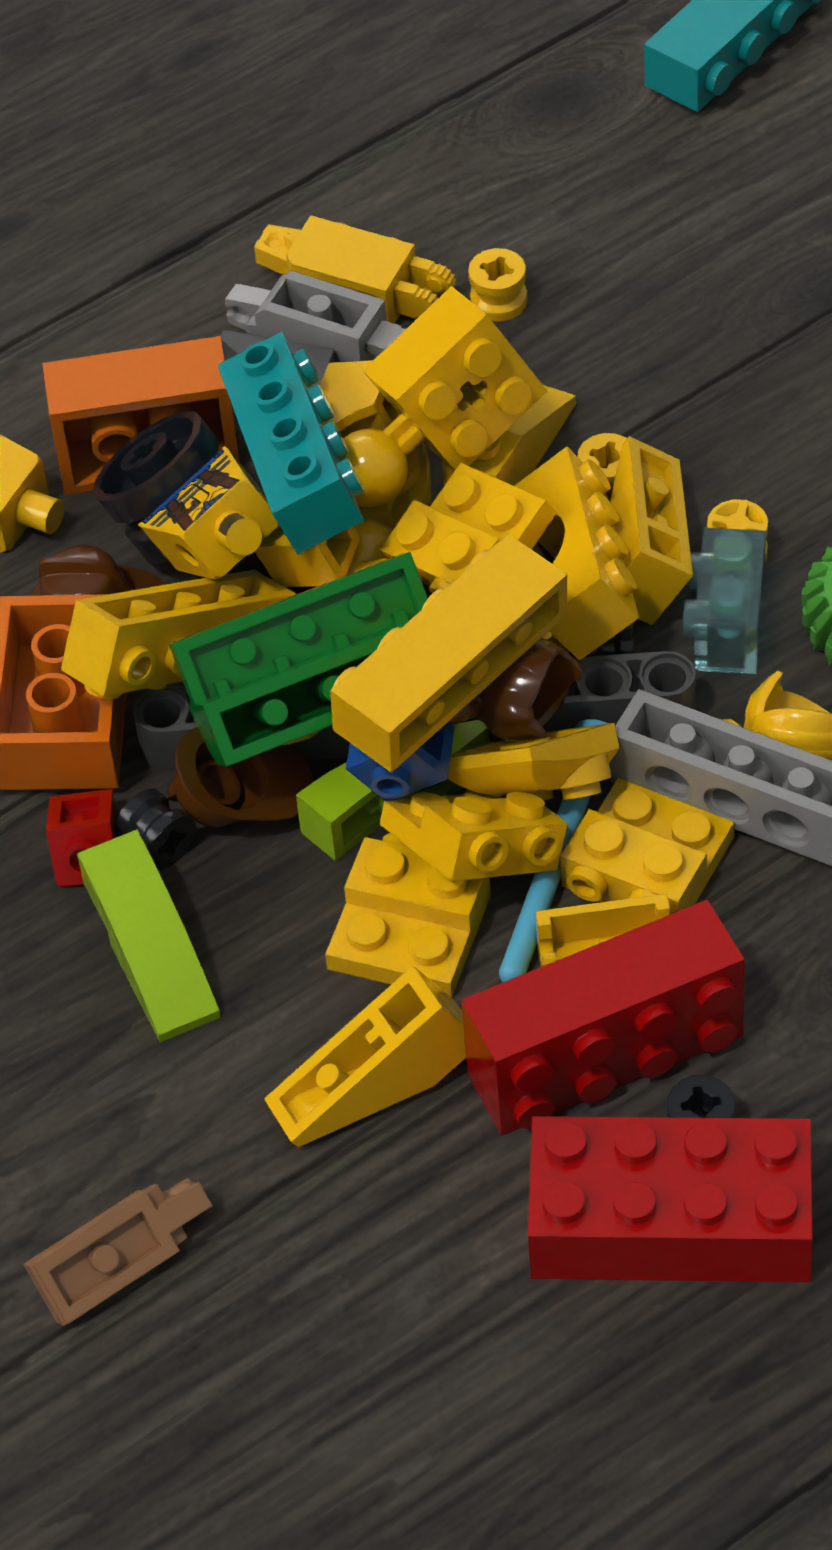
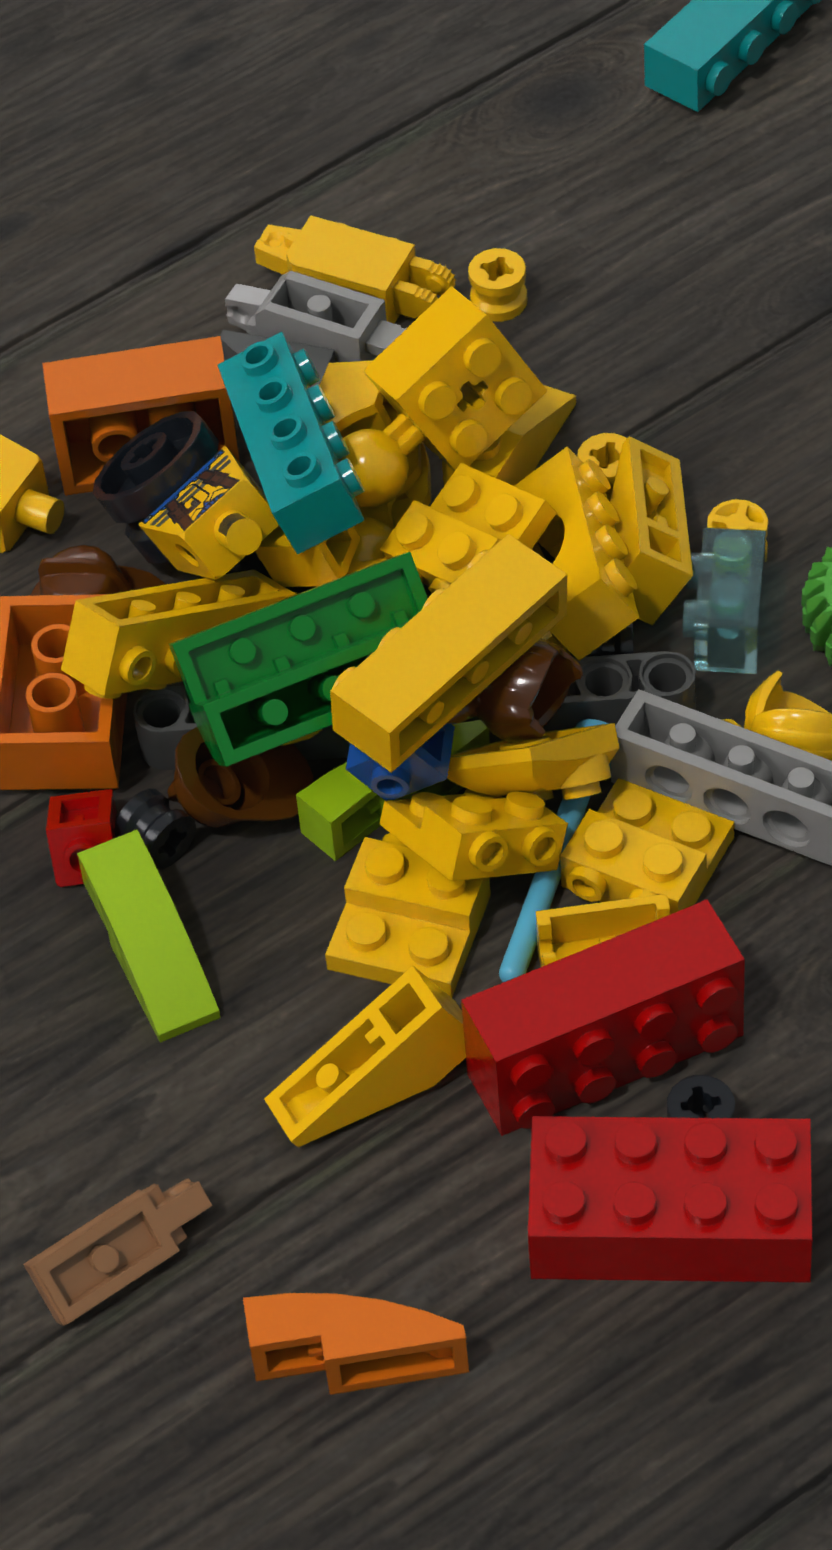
(352, 1338): none -> orange slope

